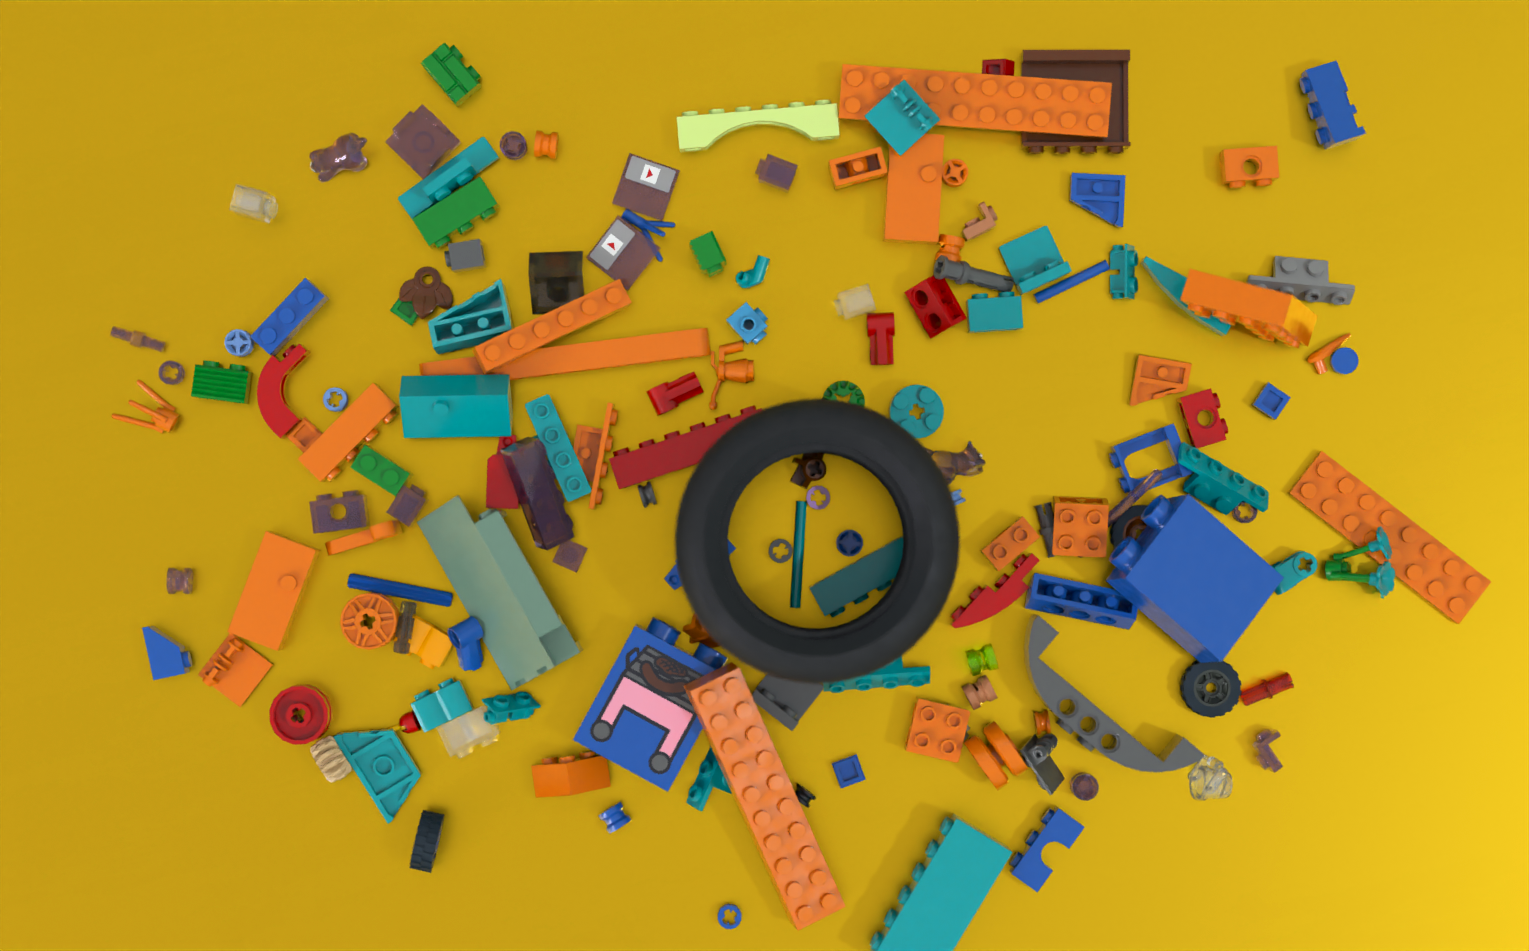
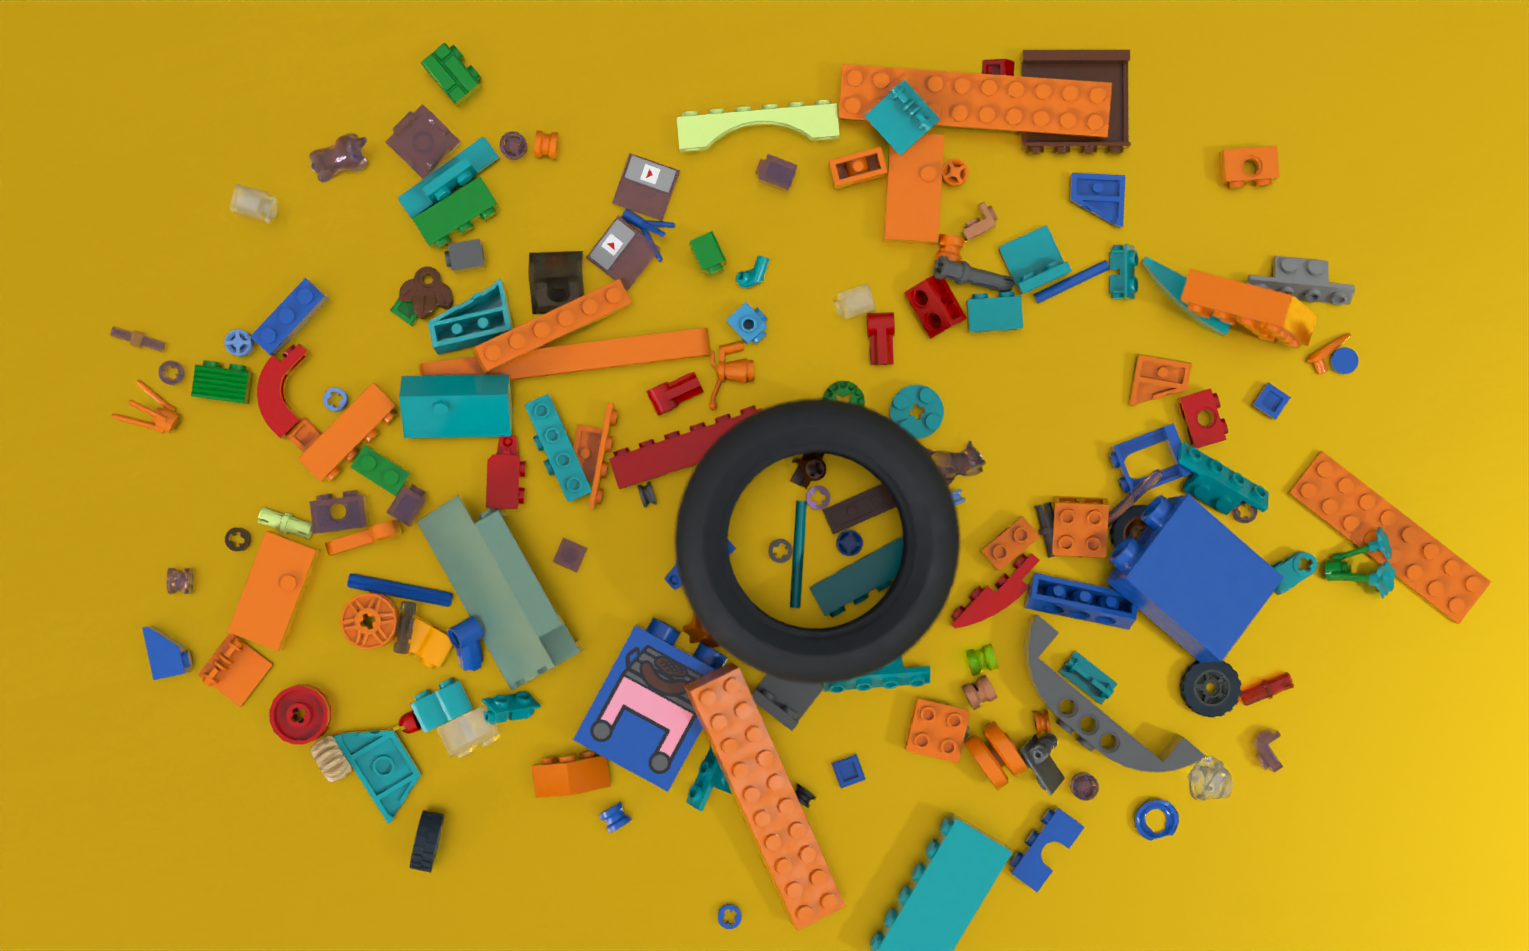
(231, 544): none -> dark brown bush
(285, 523): none -> yellowish green pin
(538, 492): clear purple brick -> none
(858, 508): none -> reddish brown plate
(1088, 677): none -> teal hinge
(1170, 812): none -> blue piece
(1330, 105): blue wedge -> none

